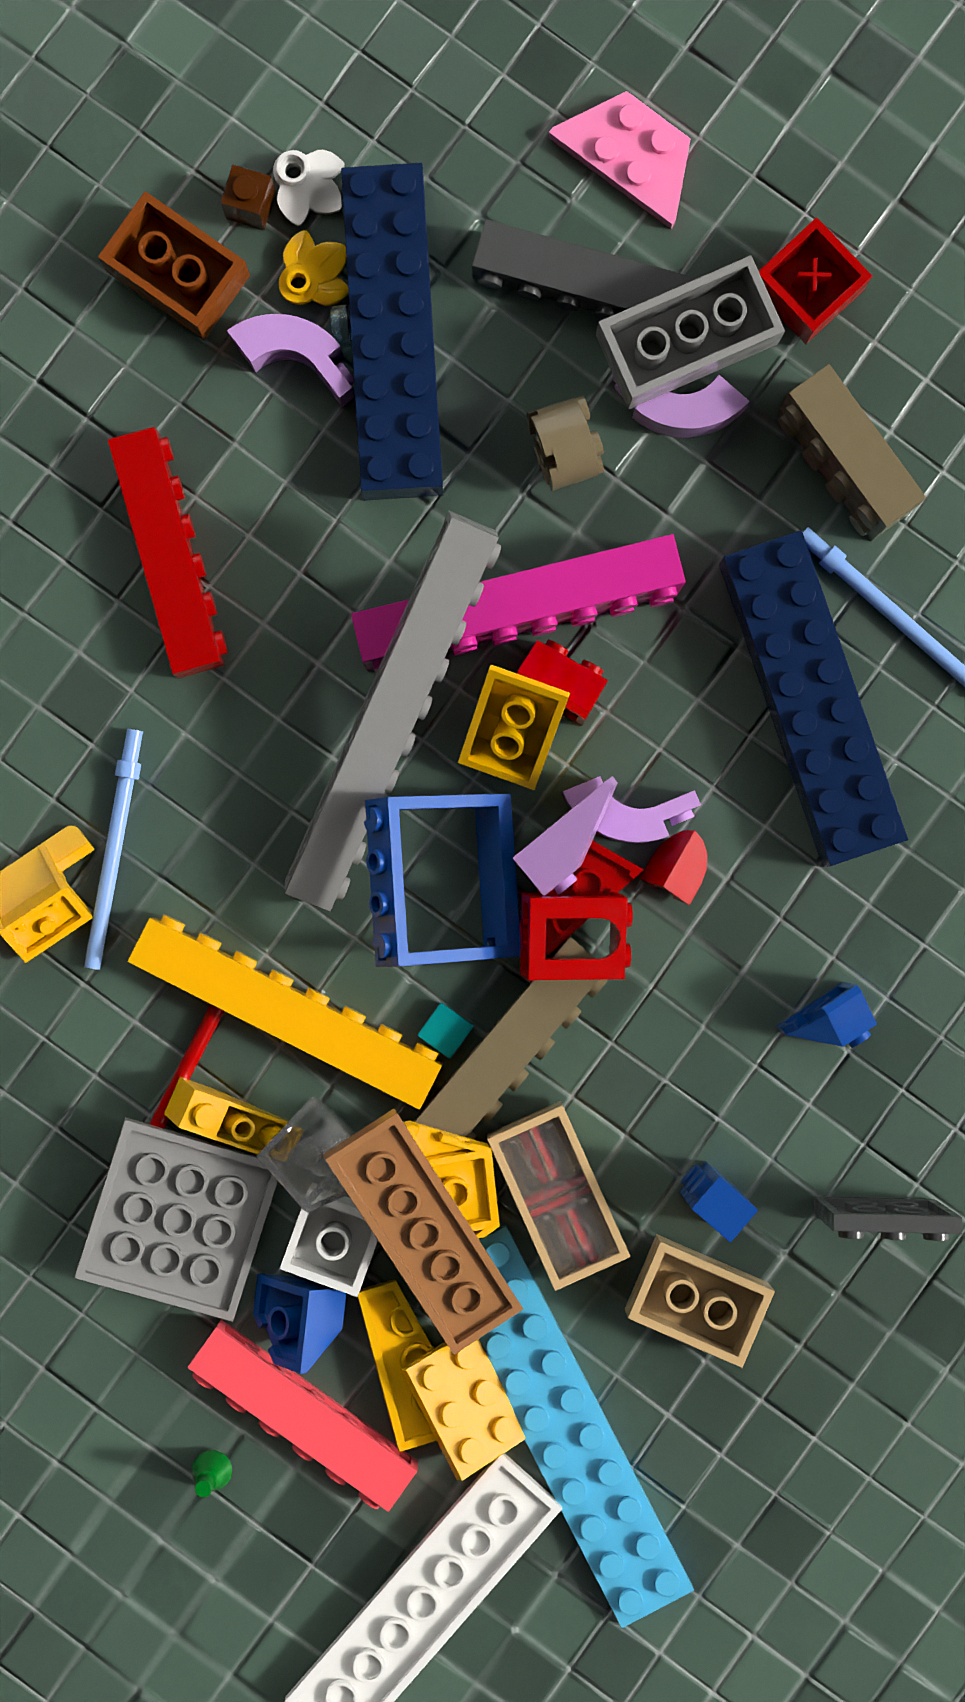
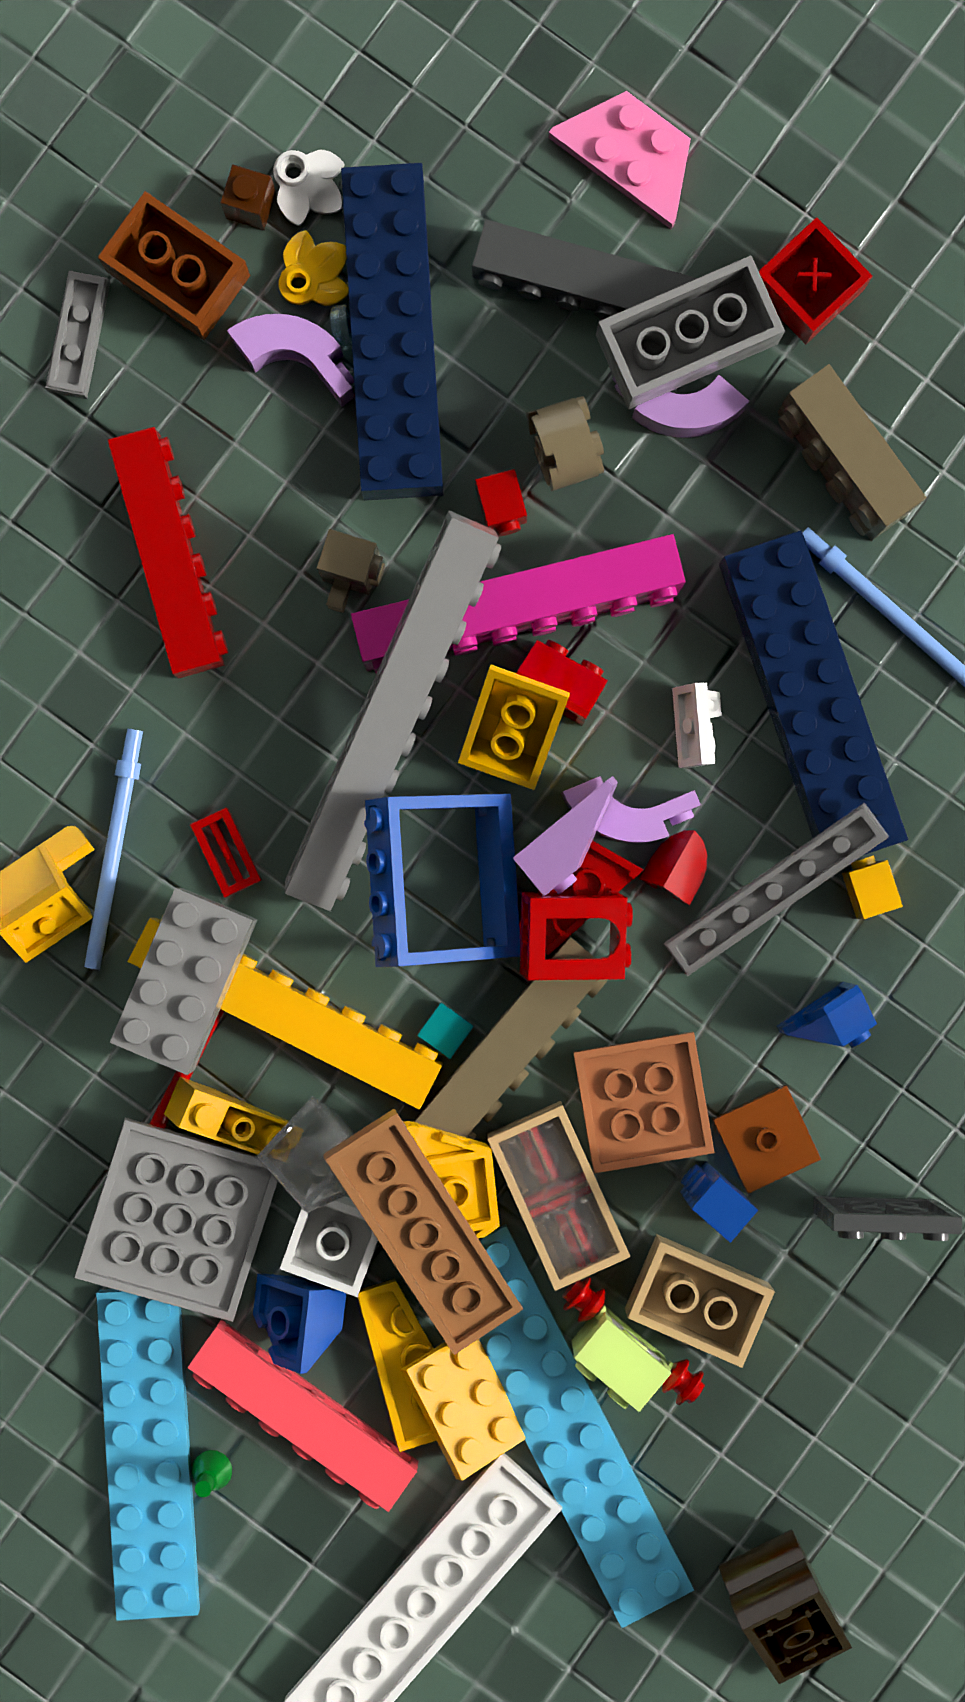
(77, 334): none -> light grey tile
(147, 1457): none -> medium azure plate
(183, 981): none -> light grey brick
(241, 883): none -> red tile
(349, 565): none -> dark tan brick
(501, 502): none -> red brick
(623, 1357): none -> yellowish green brick
(643, 1102): none -> nougat plate
(694, 732): none -> white hinge
(766, 1139): none -> dark orange plate
(776, 889): none -> light grey tile
(783, 1607): none -> dark brown brick
(871, 887): none -> yellow brick

